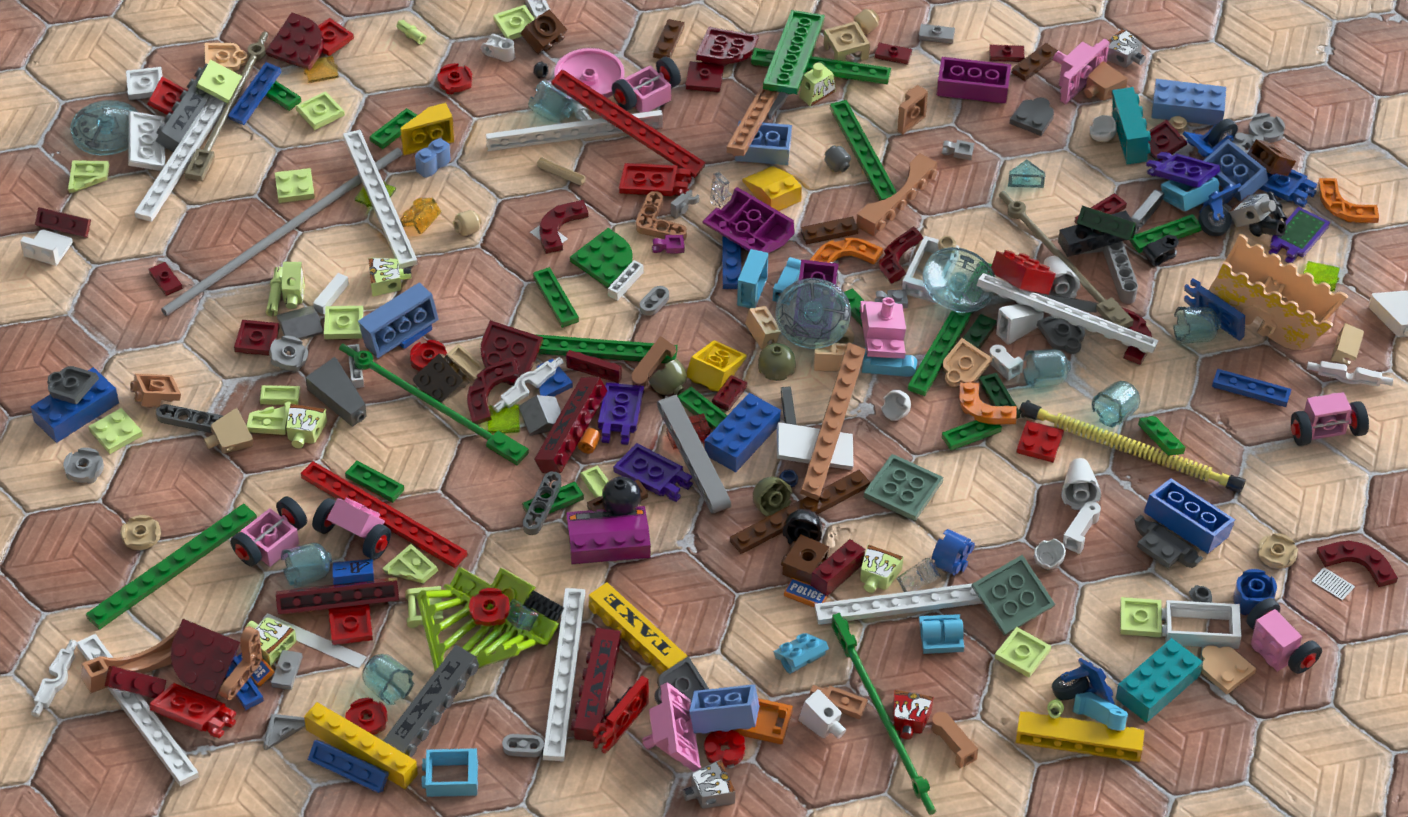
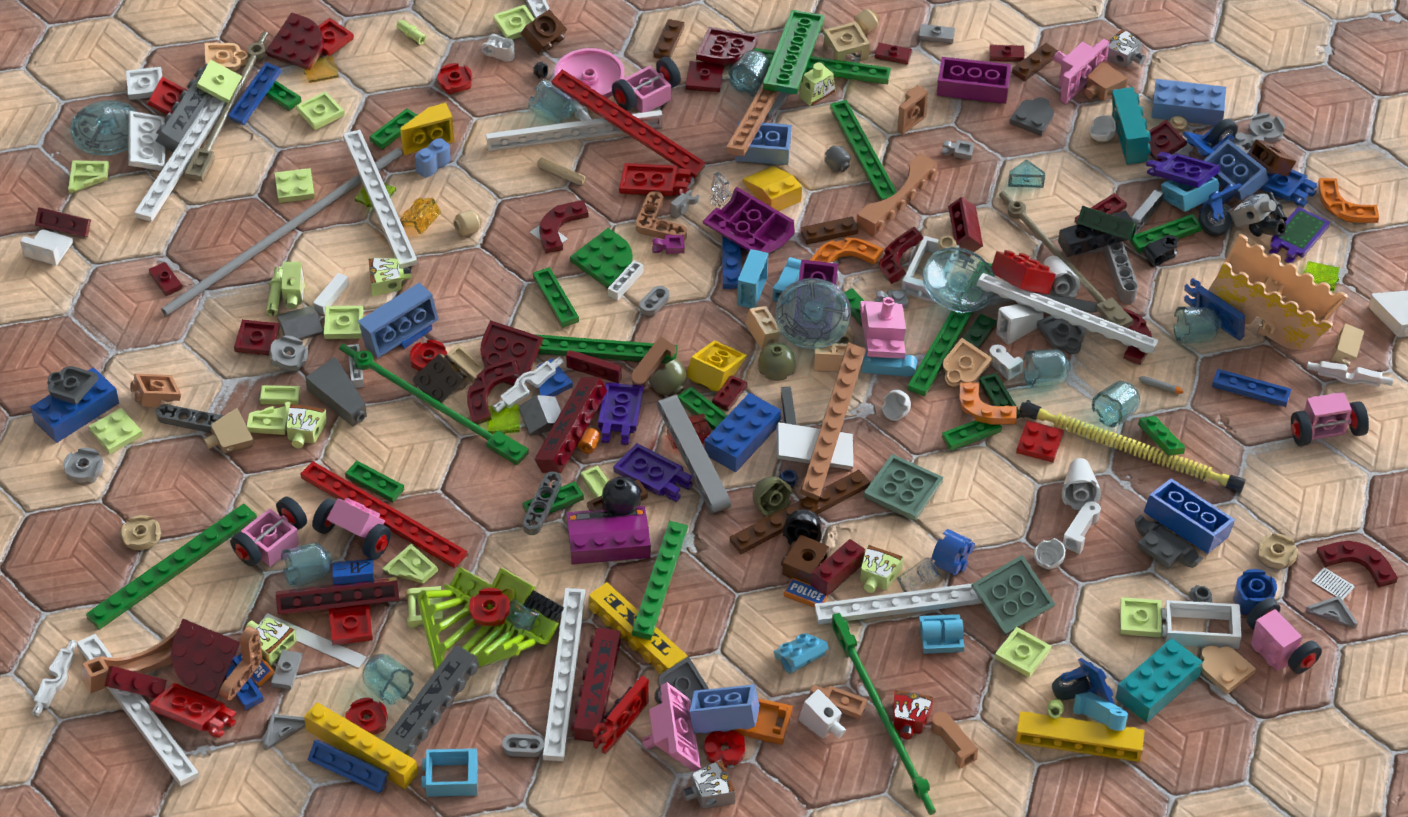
(659, 580): none -> green plate
(749, 71): none -> clear light blue cylinder
(965, 225): none -> dark red brick
(1161, 385): none -> light grey piece
(1333, 610): none -> light grey tile

